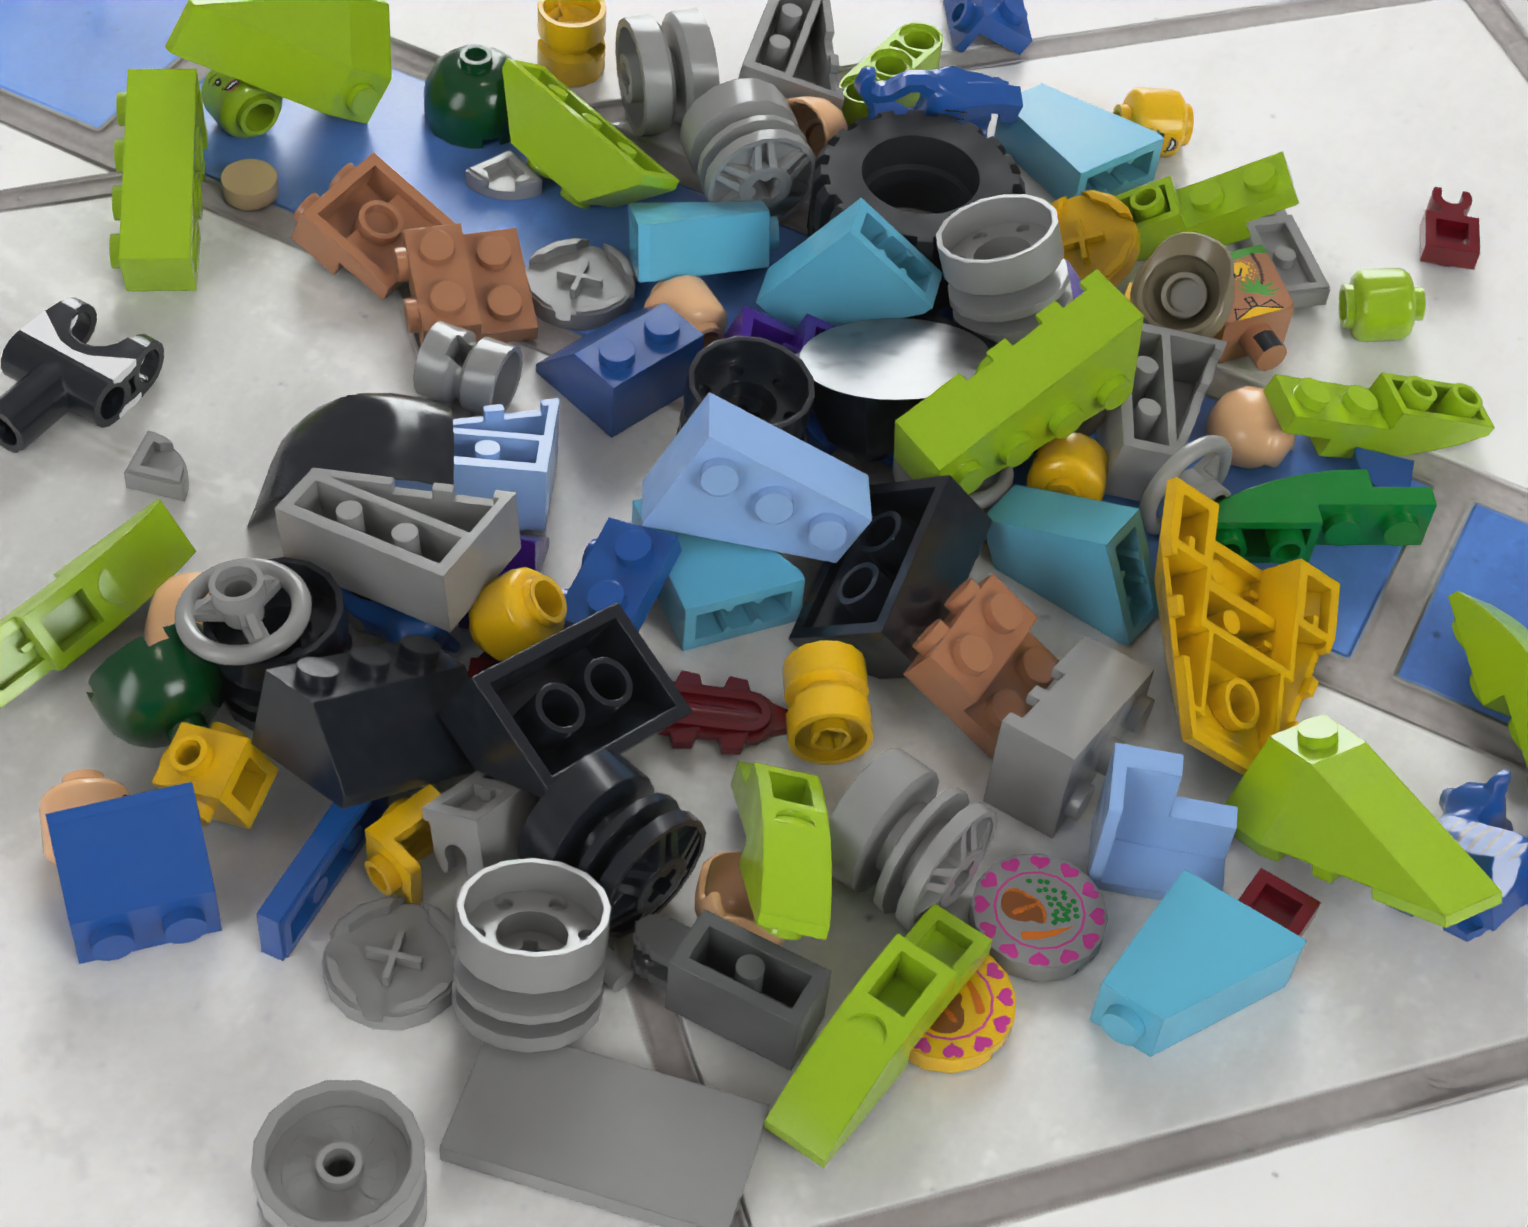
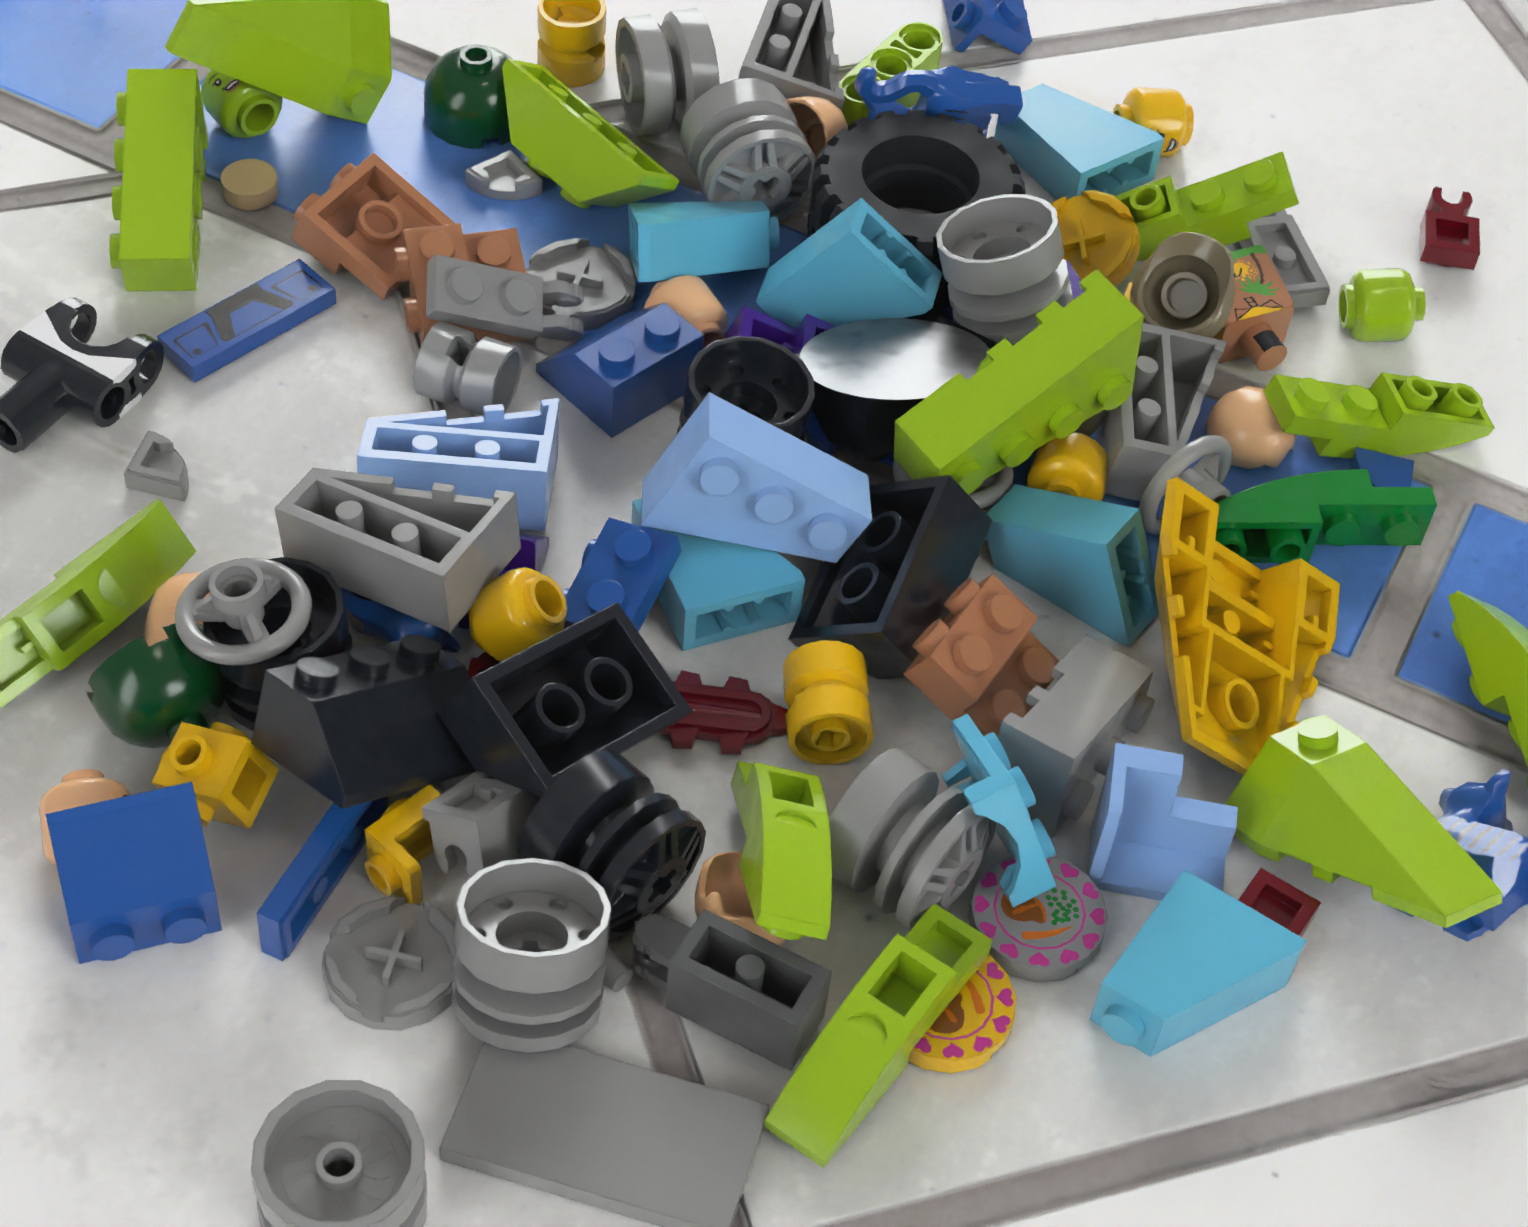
(247, 320): none -> blue tile
(366, 435): black piece -> none
(500, 300): none -> light grey hinge
(1003, 797): none -> medium azure piece

